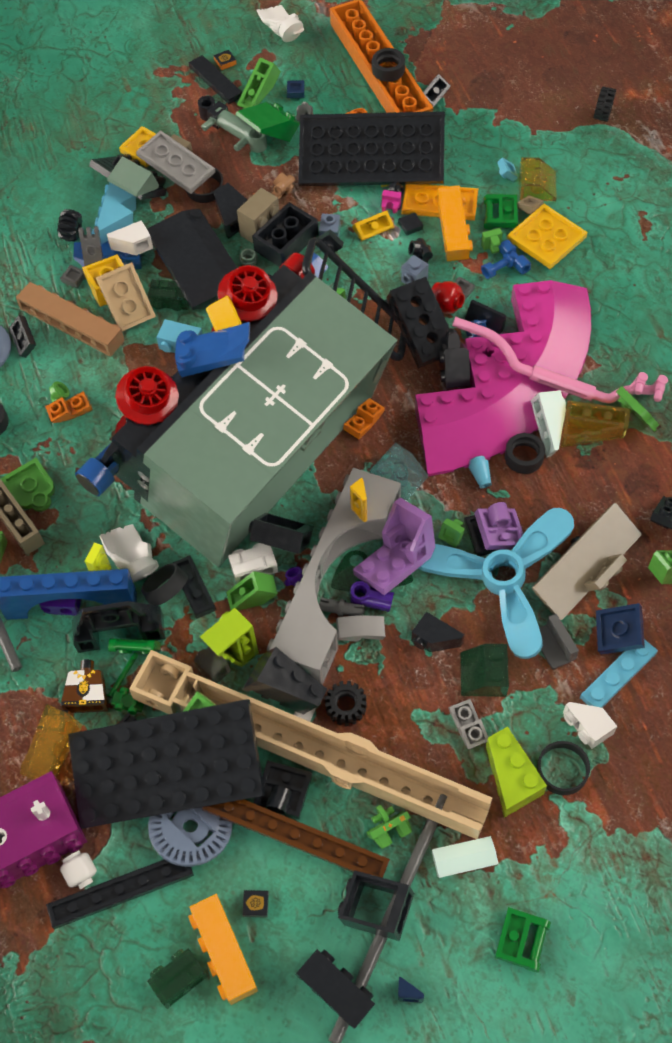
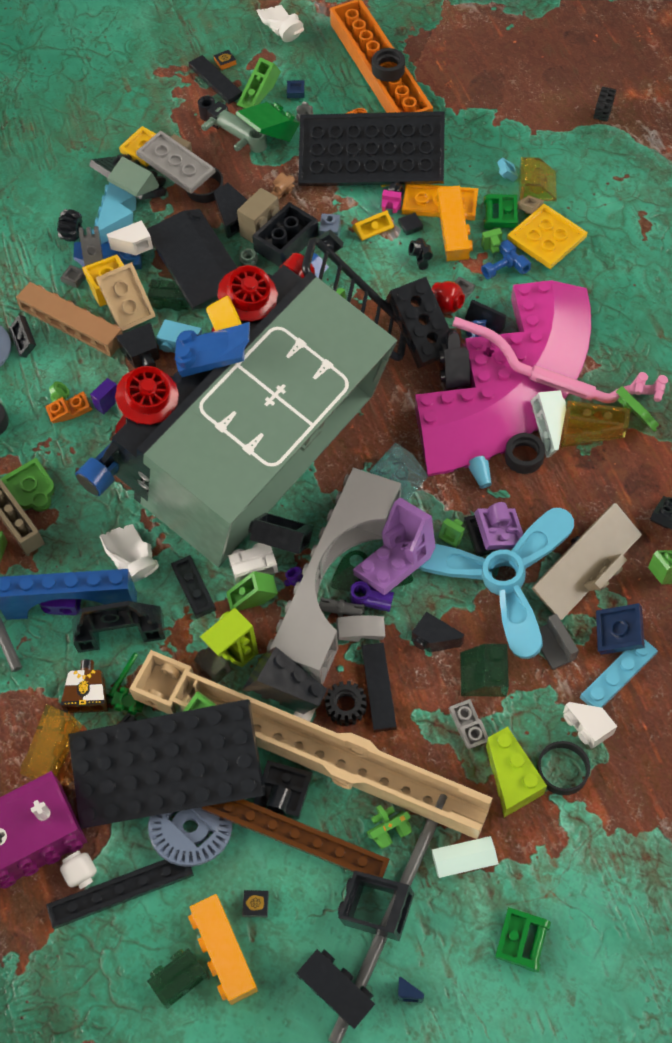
(97, 559): neon yellow plate -> none
(104, 396): none -> dark purple piece
(127, 646): green plate -> none
(139, 346): none -> black torso
(168, 590): black tyre -> none
(358, 499): yellow slope -> none
(364, 419): orange slope -> none
(378, 687): none -> black tile
(414, 270): sand blue brick -> none
(436, 89): slope -> none

